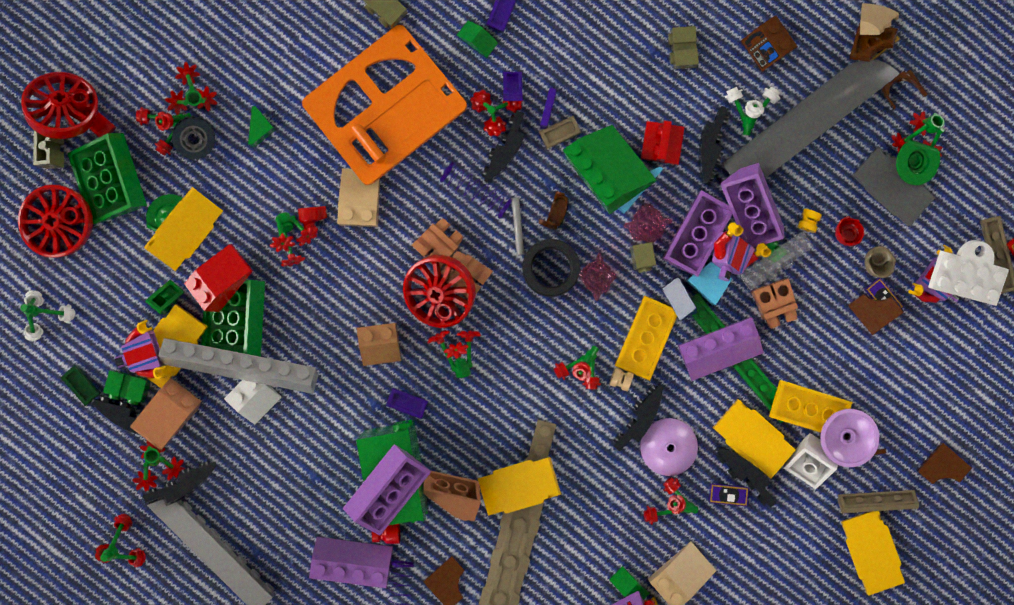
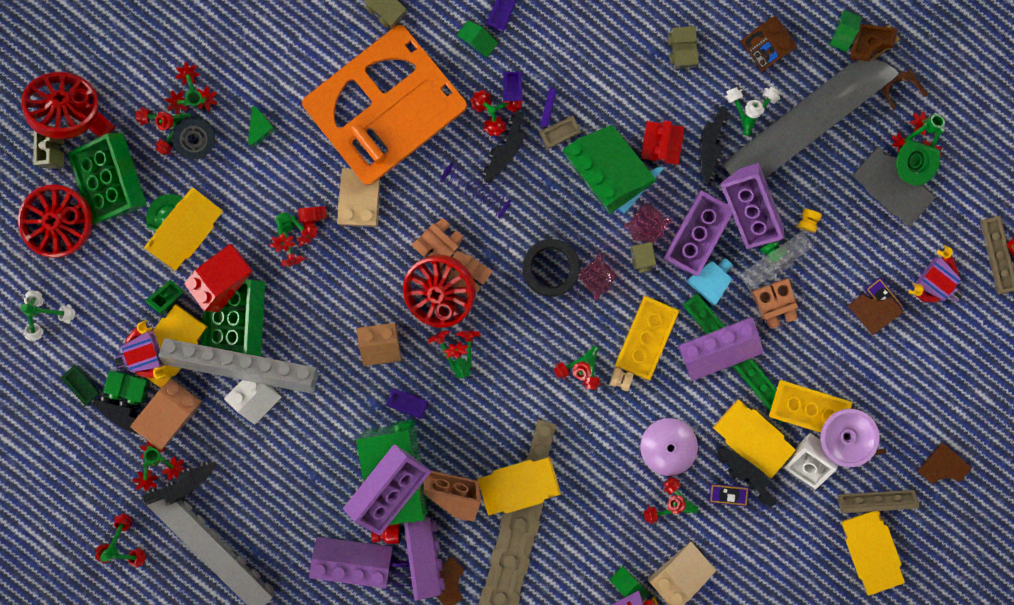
(423, 558): none -> medium lavender slope
(517, 226): light grey bar -> none
(557, 211): reddish brown helmet -> none
(646, 412): black slope -> none
(679, 299): slope -> none
(735, 254): torso -> none
(845, 31): none -> green slope
(849, 231): red hair -> none
(876, 18): tan slope -> none
(880, 262): dark tan hair -> none
(969, 273): white plate -> none

